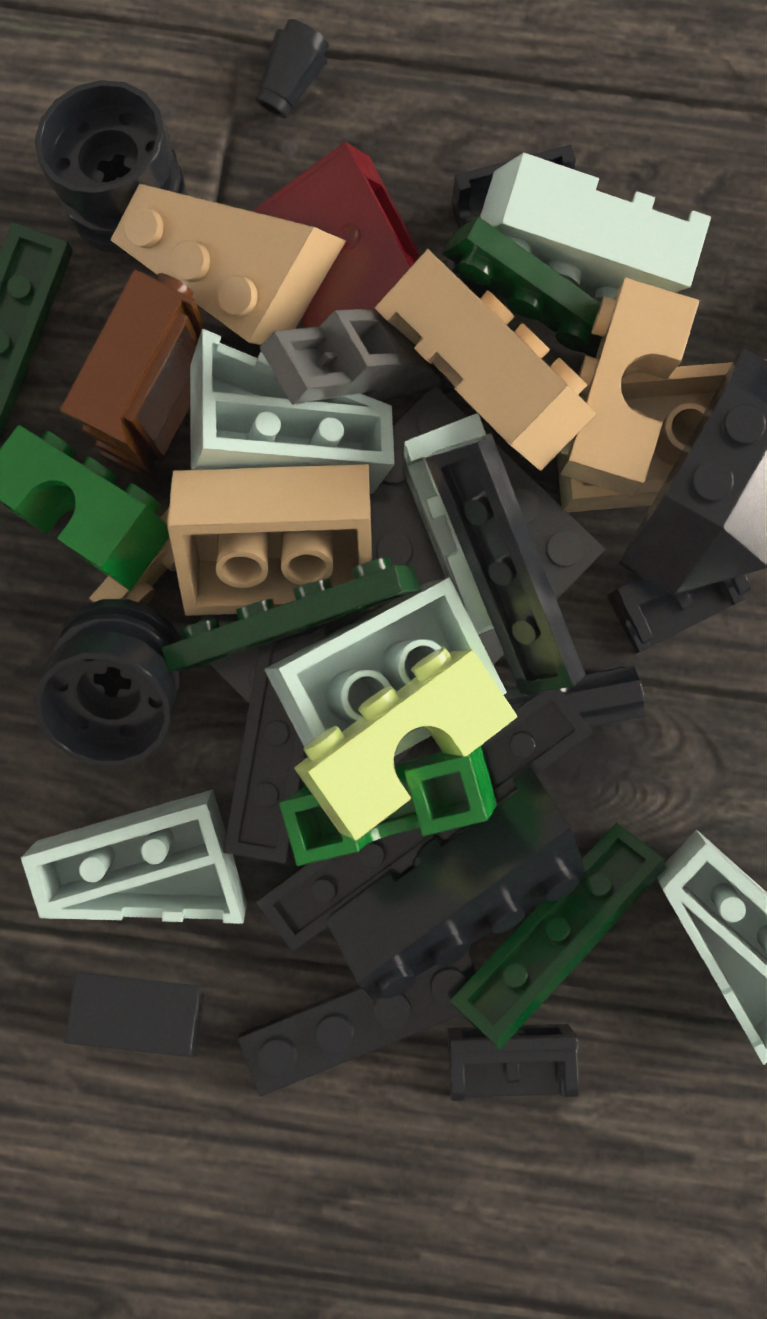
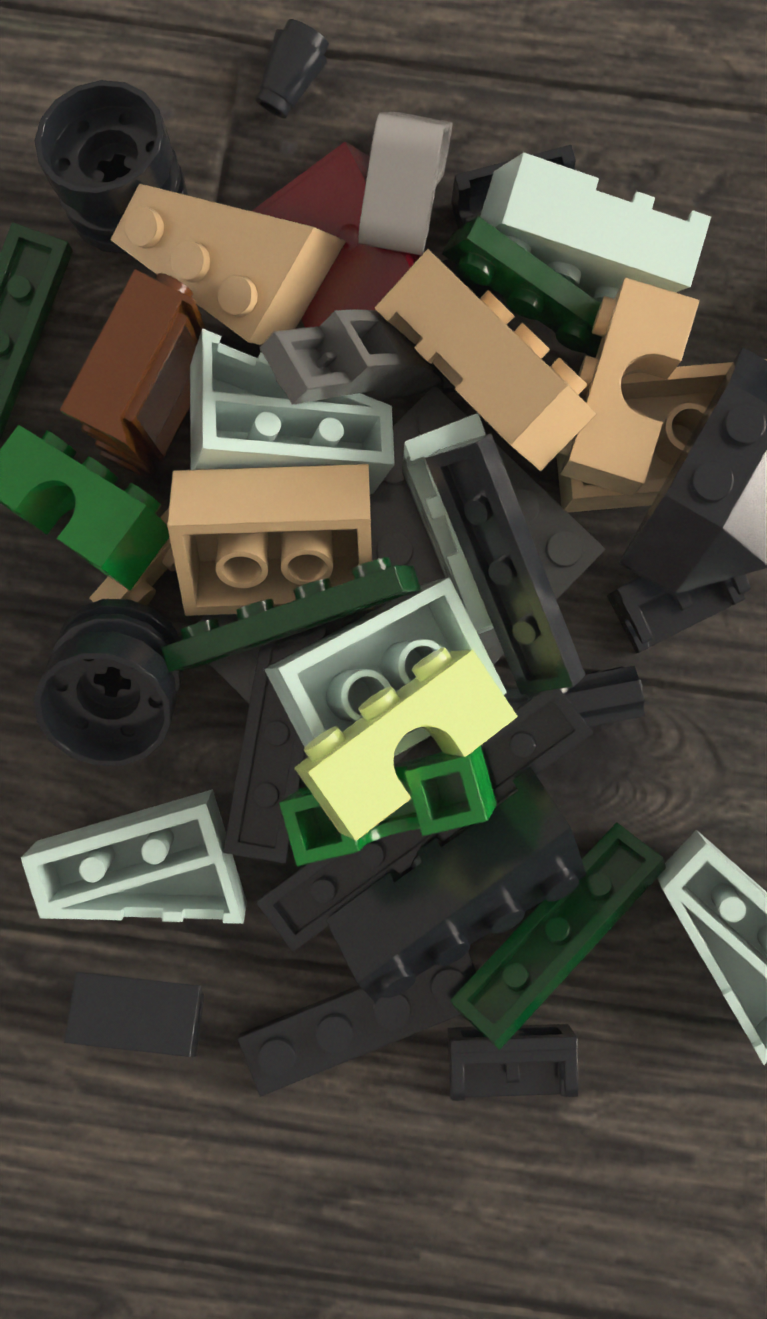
(402, 180): none -> light grey beam

